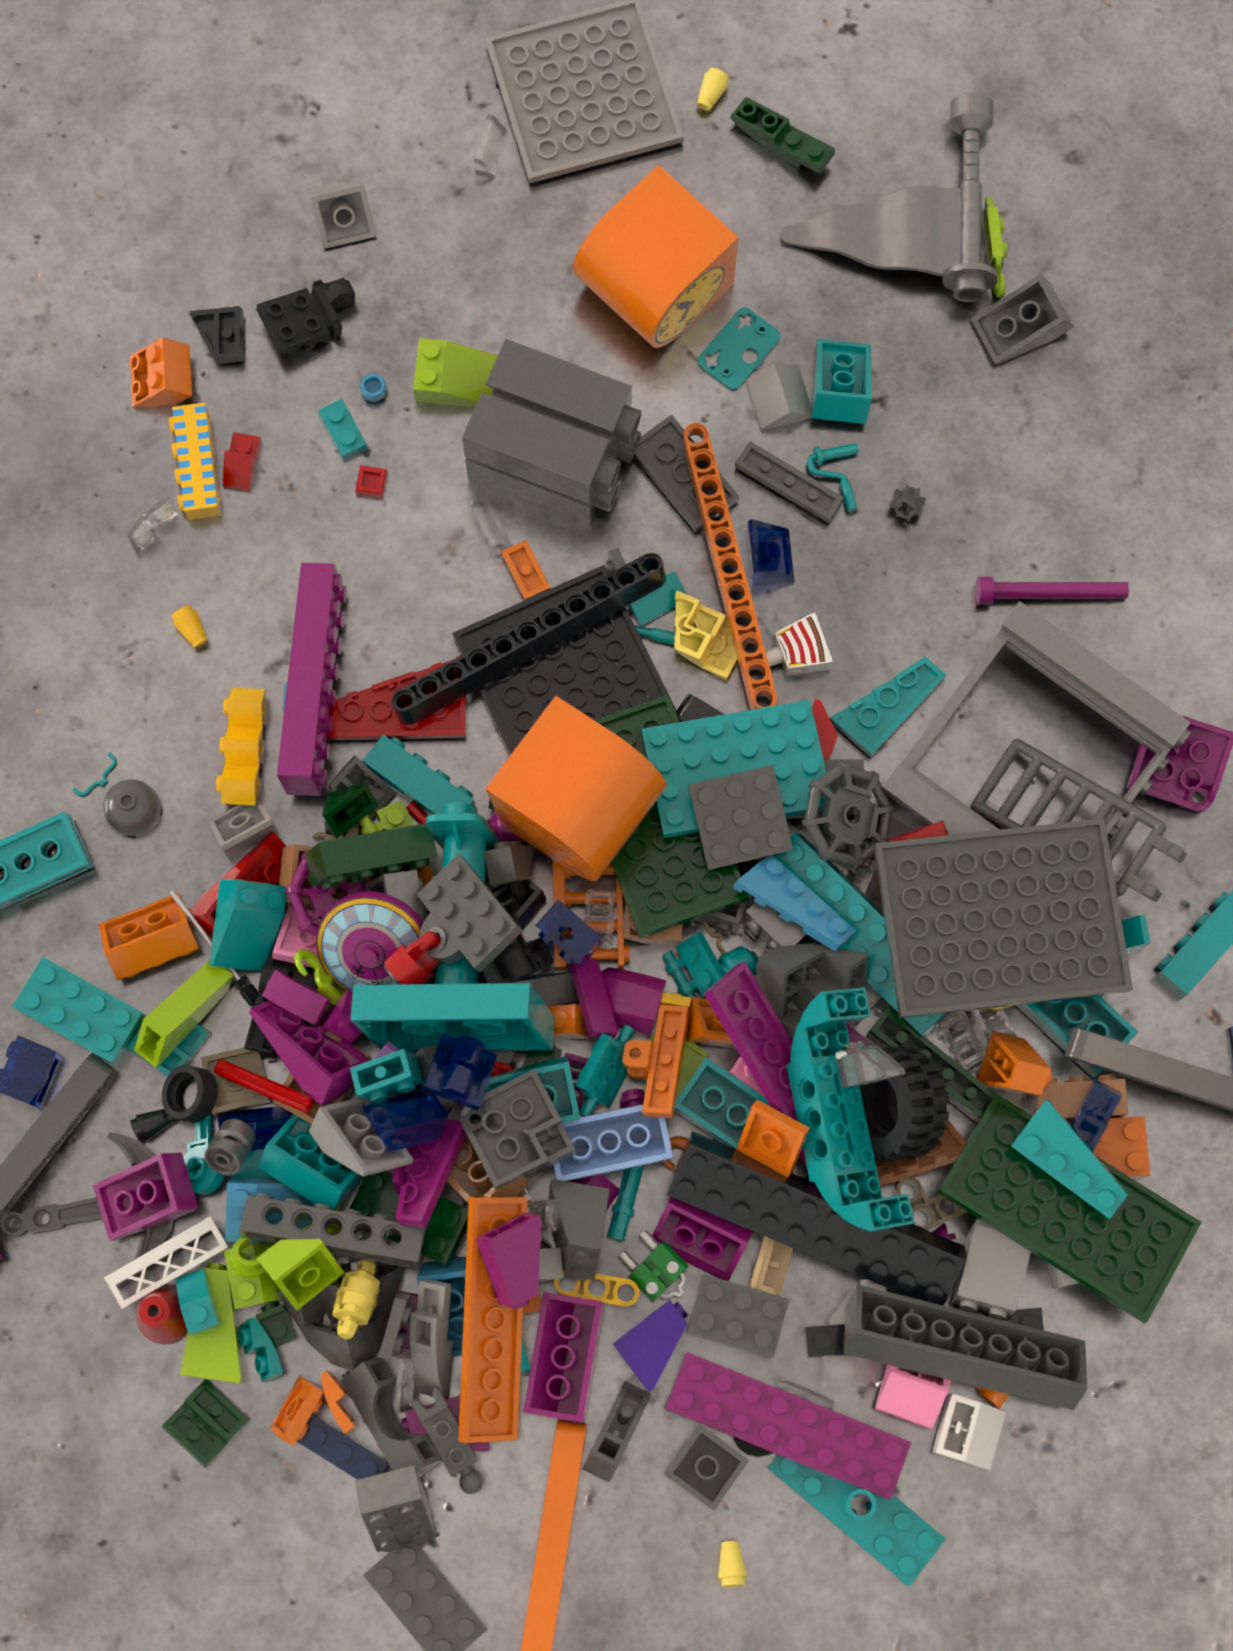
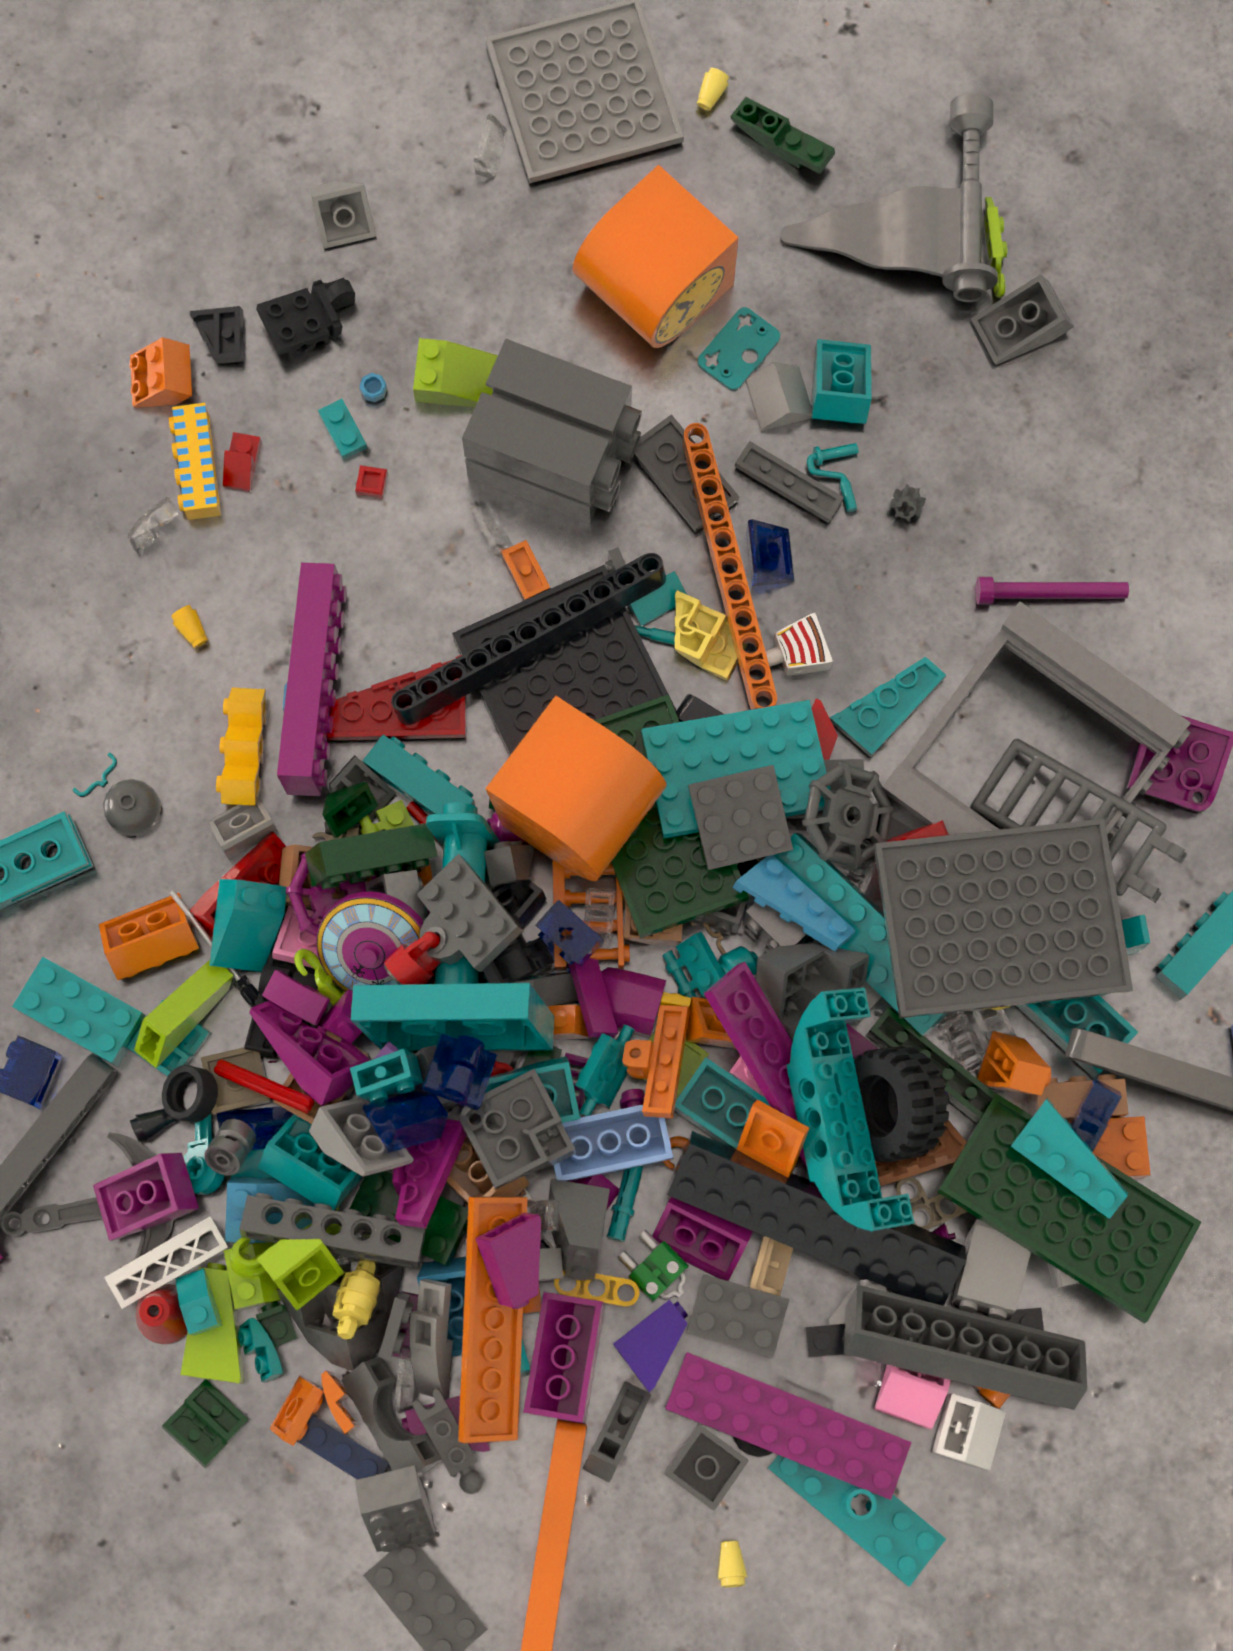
(865, 1065): clear slope -> none

